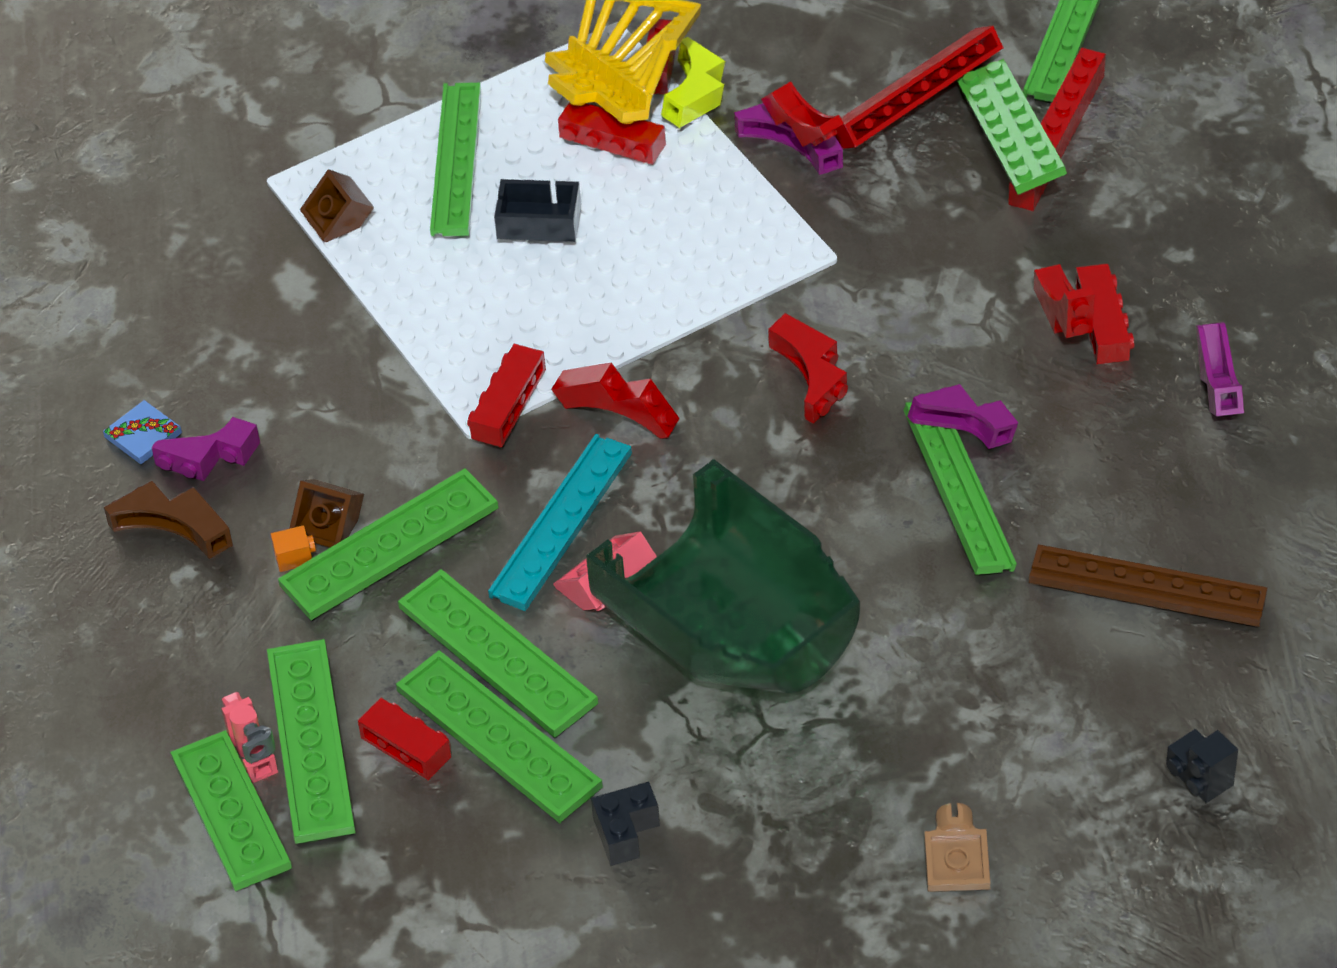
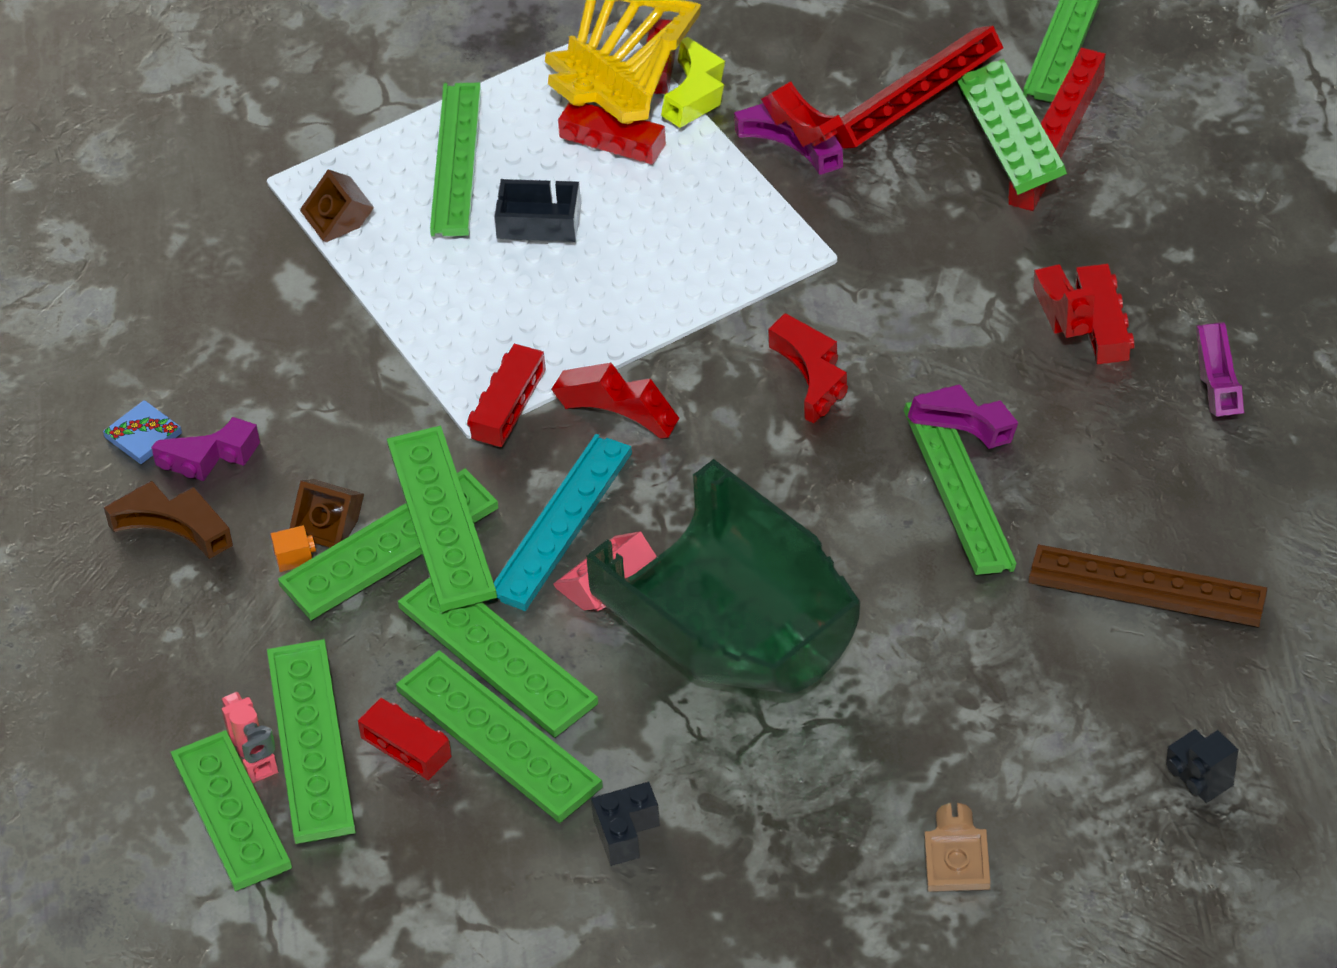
(441, 519): none -> bright green plate

